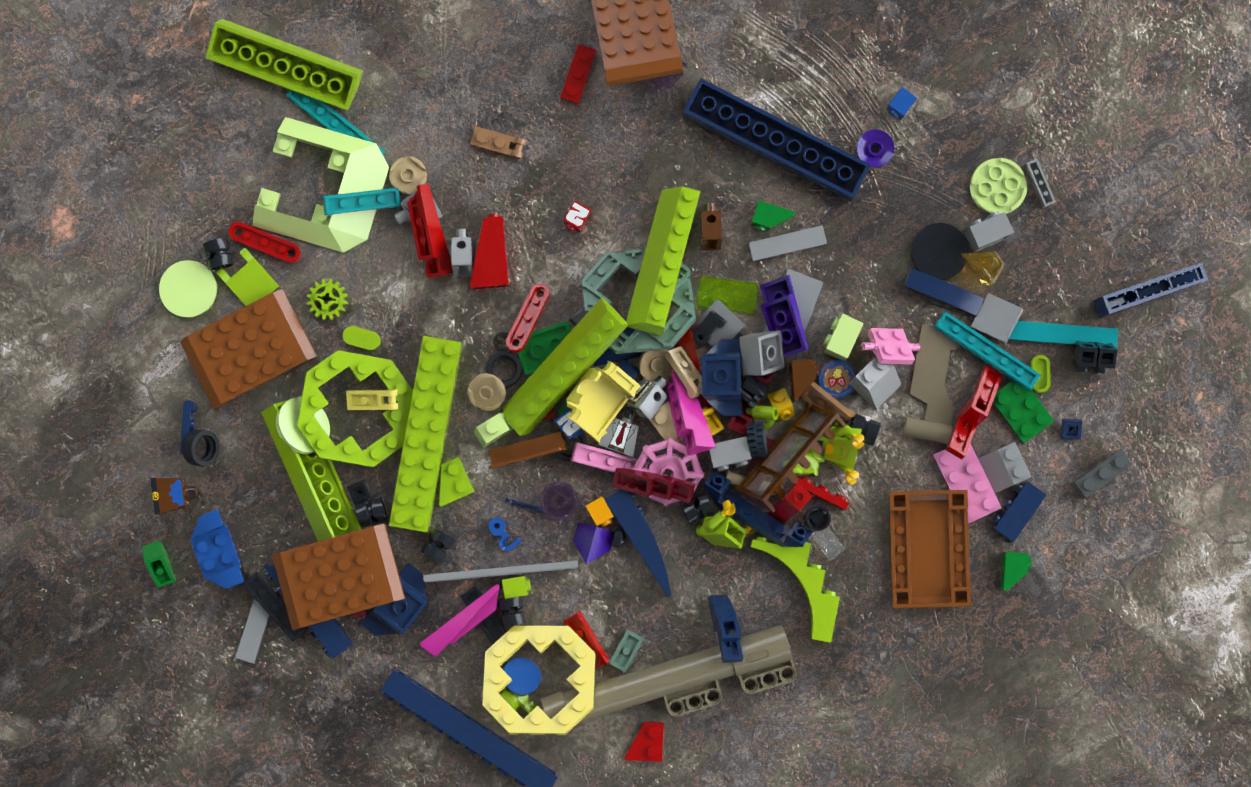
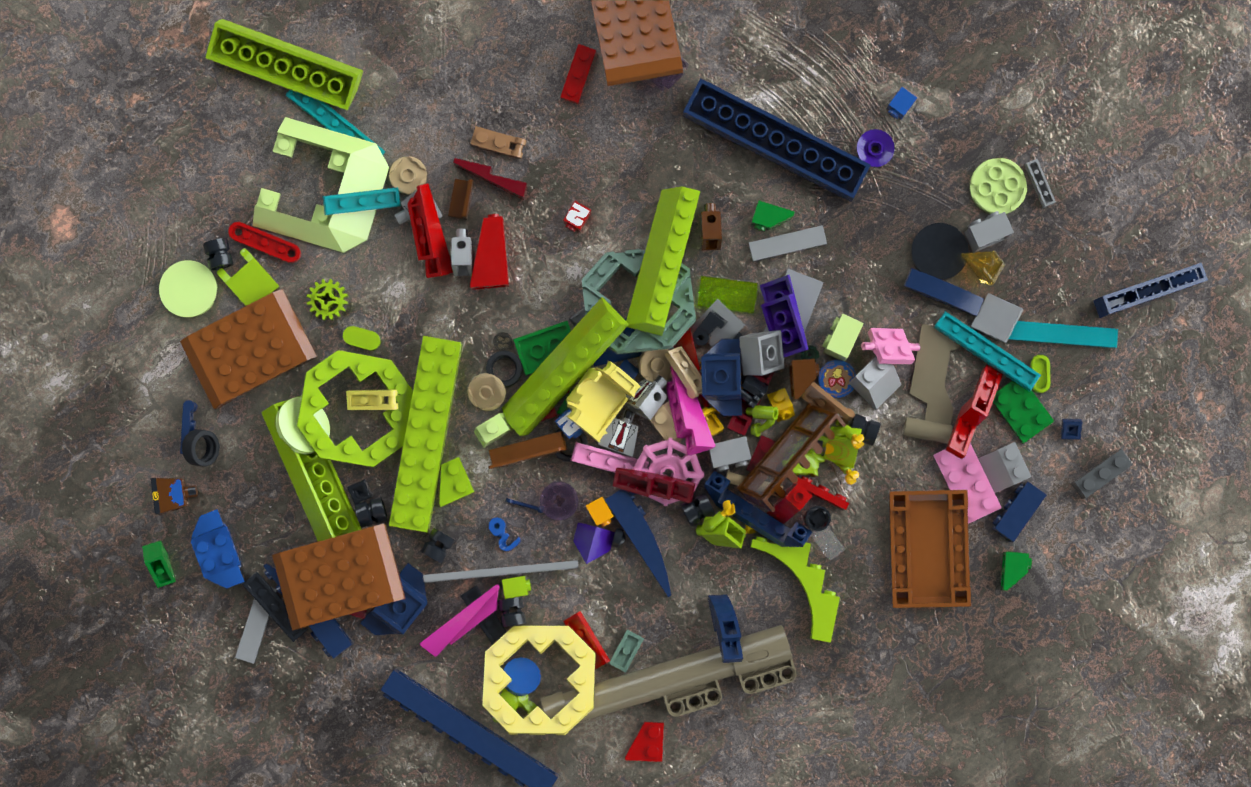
(461, 199): none -> reddish brown panel
(484, 172): none -> dark red slope
(527, 318): plate -> none
(757, 439): black wheel -> none
(811, 349): none -> clear green plate
(1094, 355): black hips -> none

